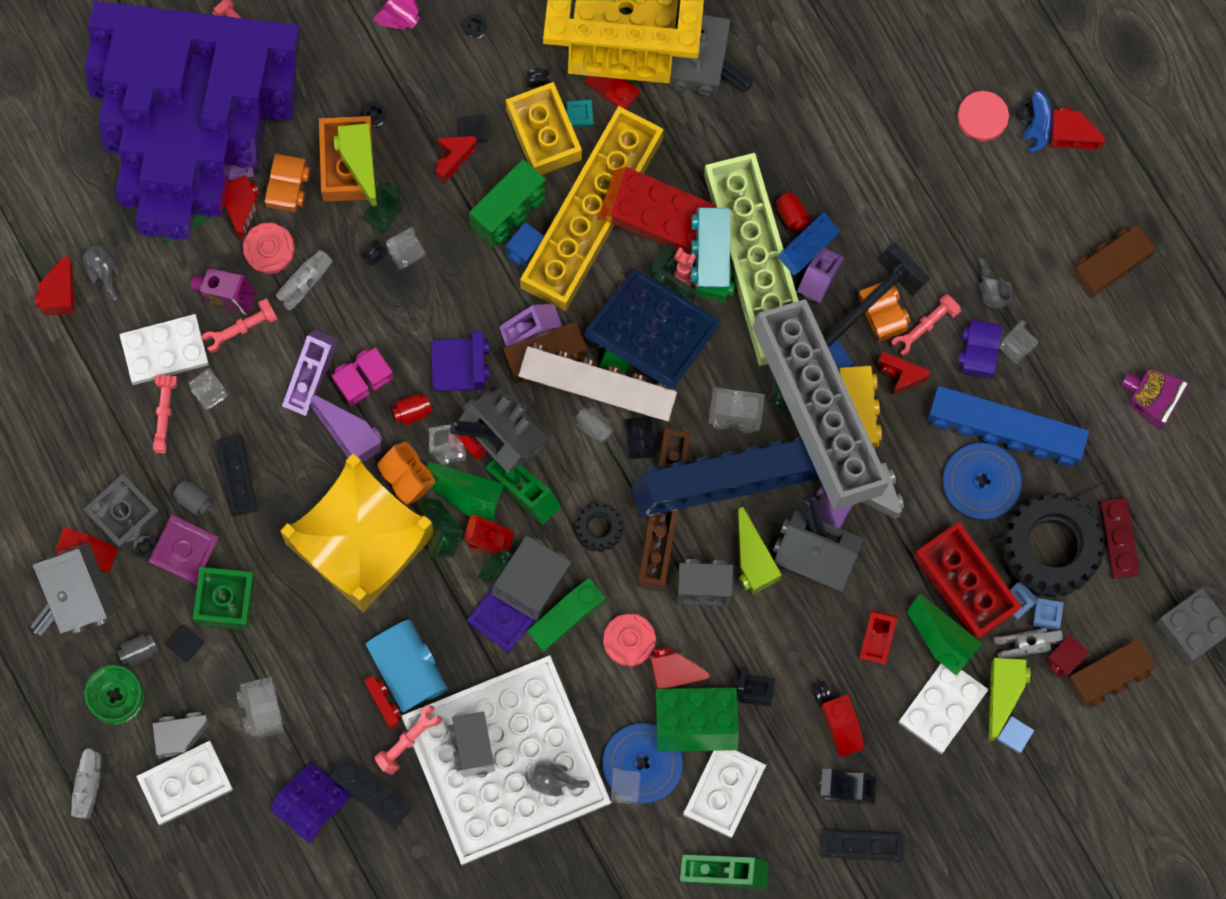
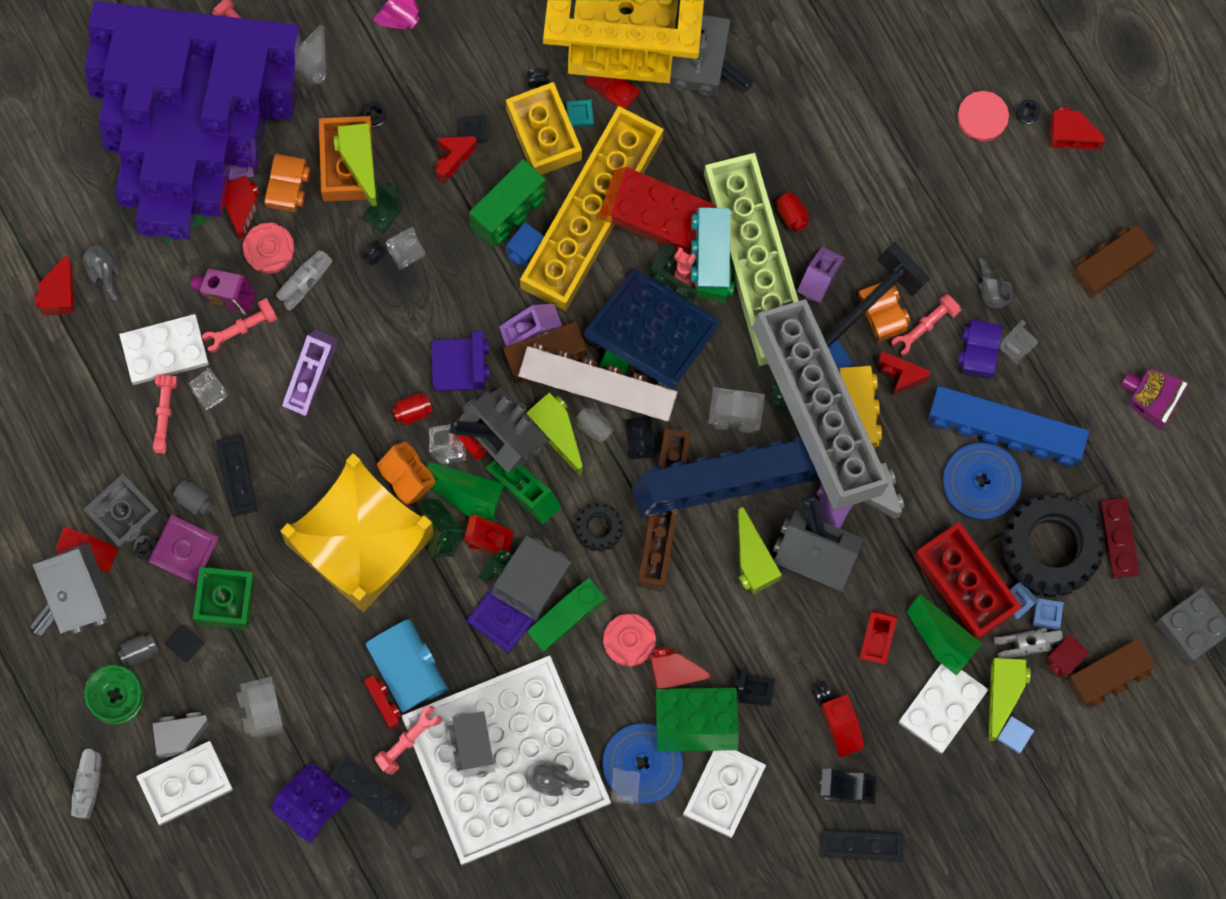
(312, 58): none -> clear slope
(348, 431): medium lavender slope -> none
(373, 369): dark pink piece -> none
(482, 29): black bush -> none
(554, 422): none -> lime slope
(704, 583): dark grey brick -> none
(724, 871): green slope -> none
(808, 243): blue plate -> none
(1041, 125): blue piece -> none

